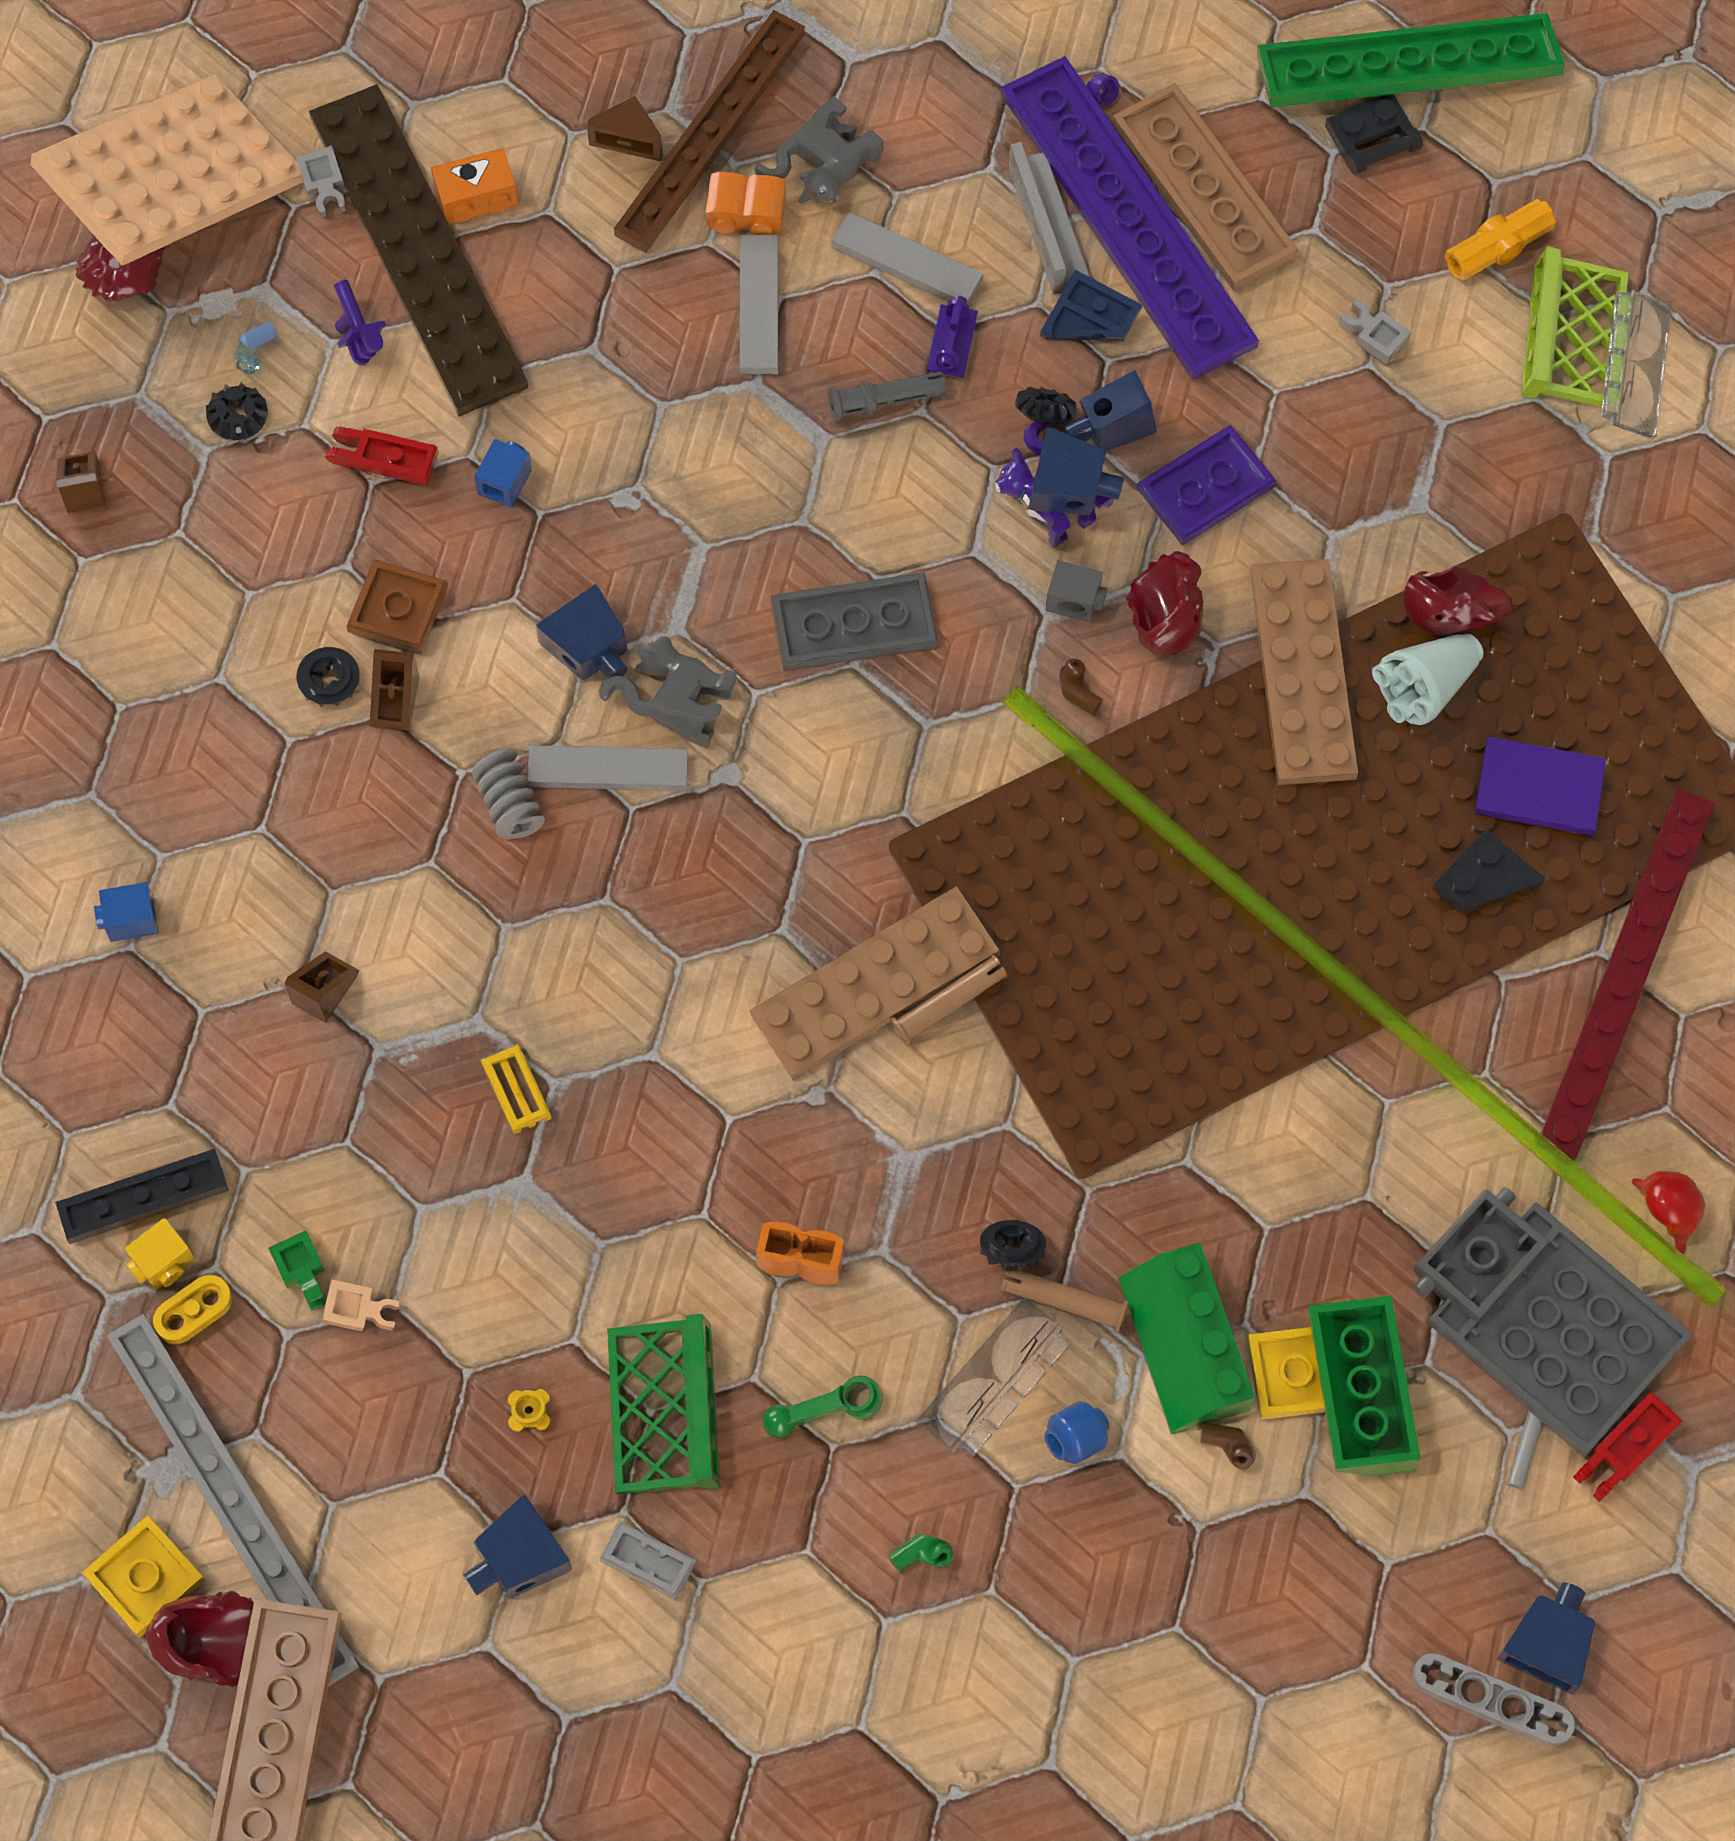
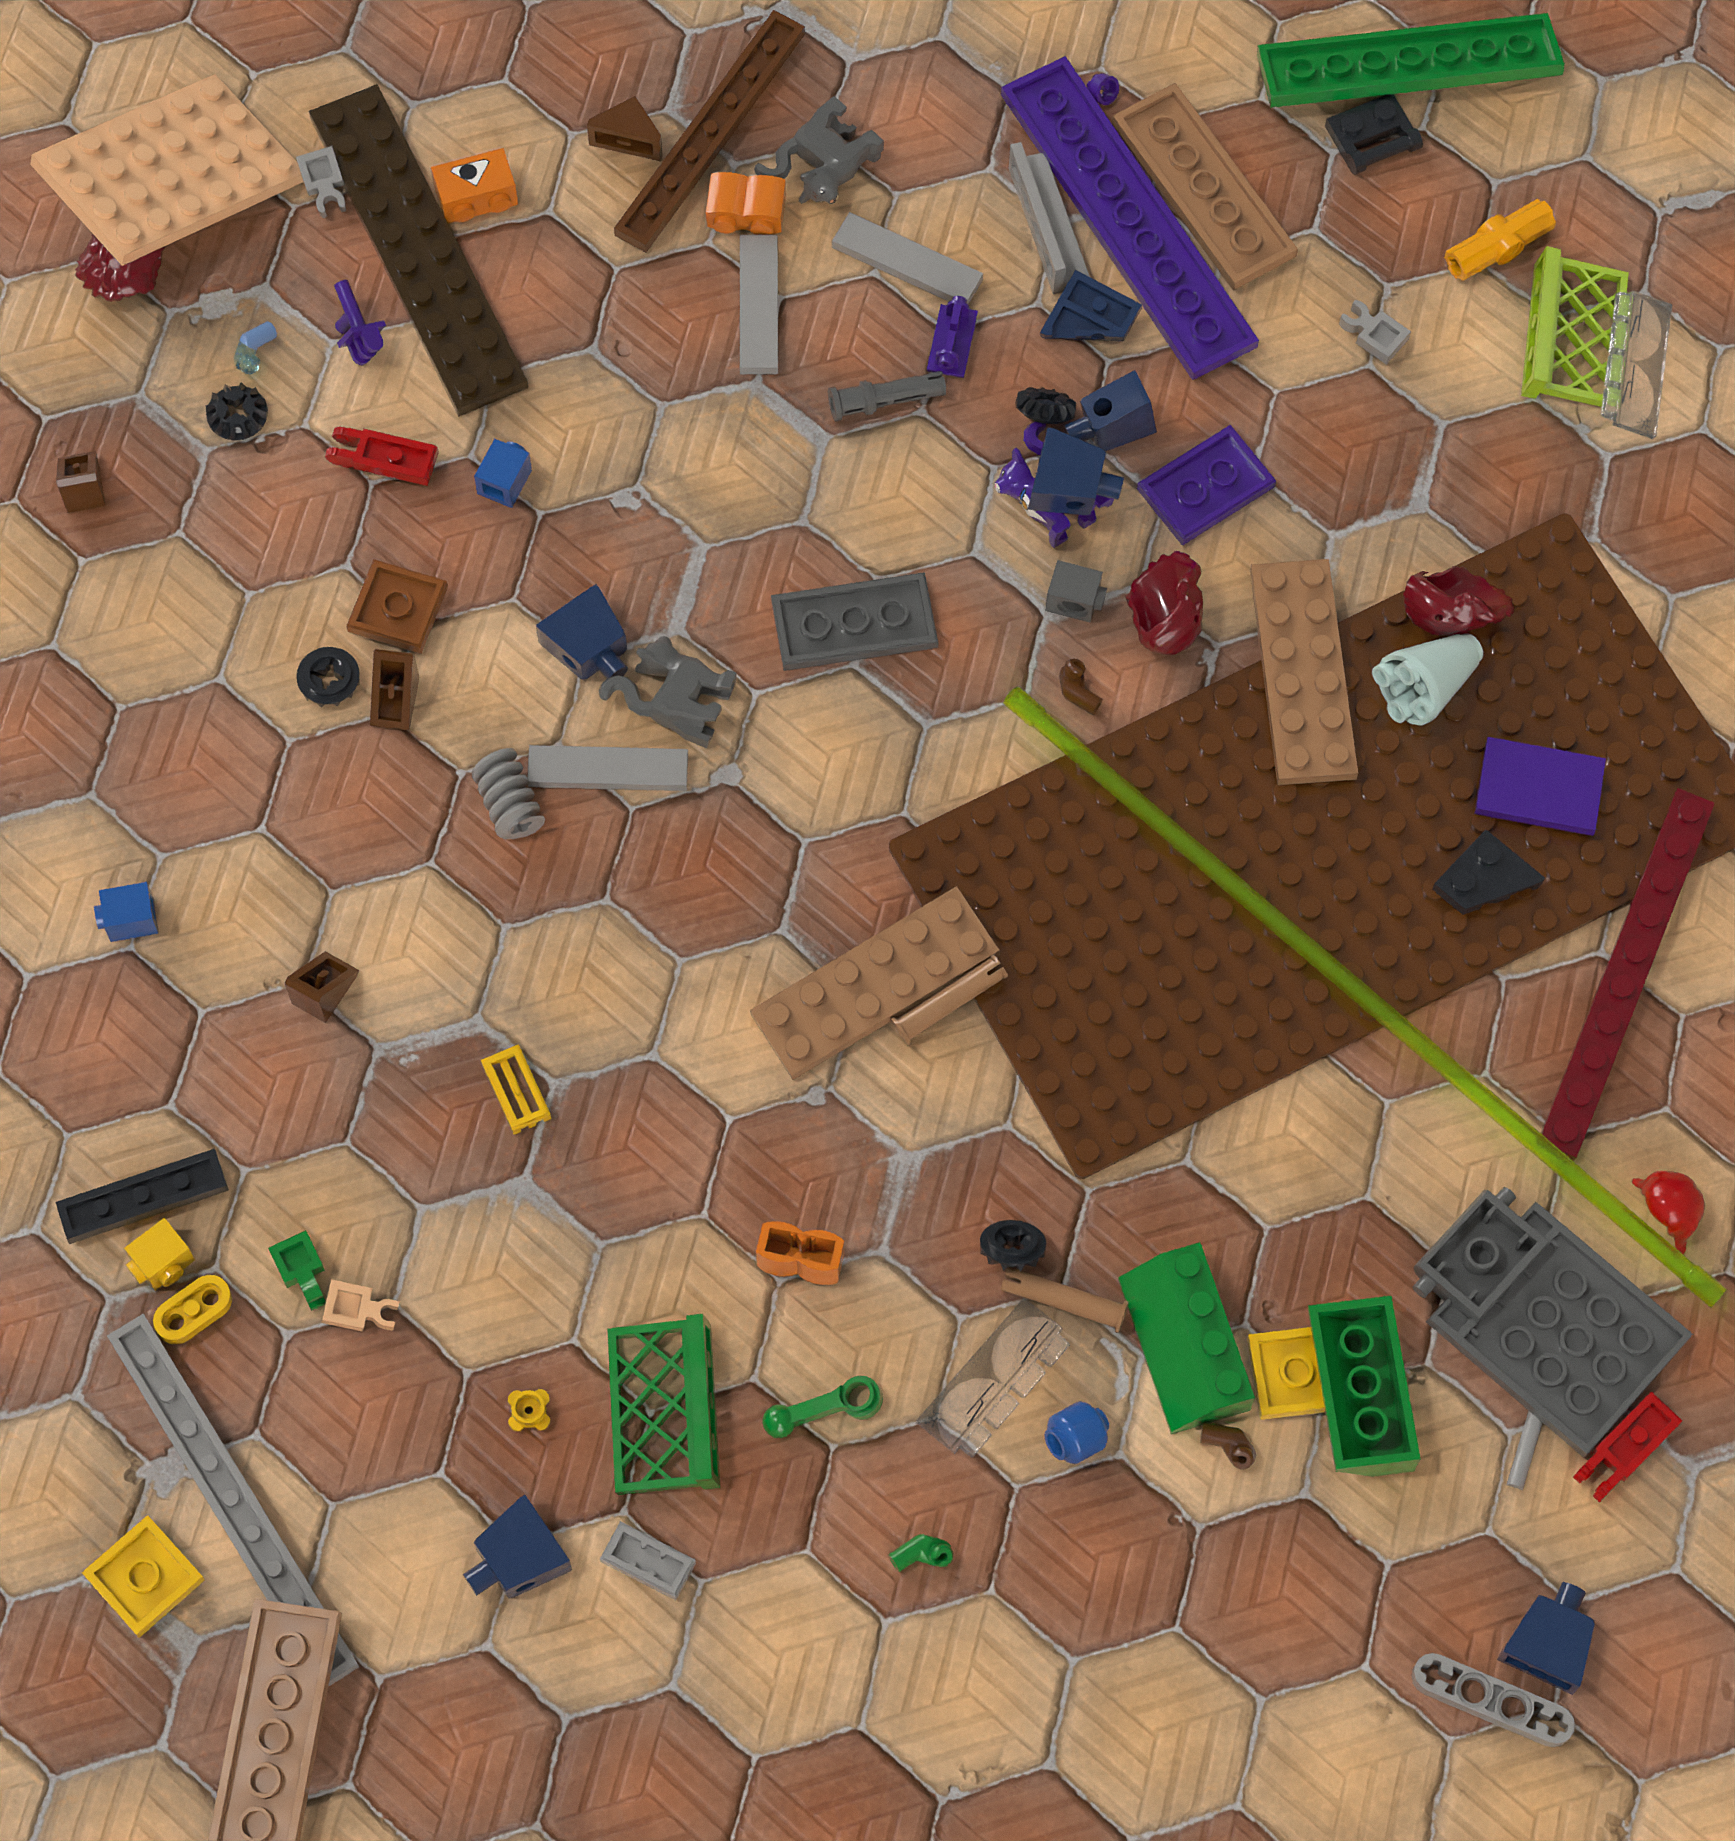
(202, 1636): dark red piece -> none

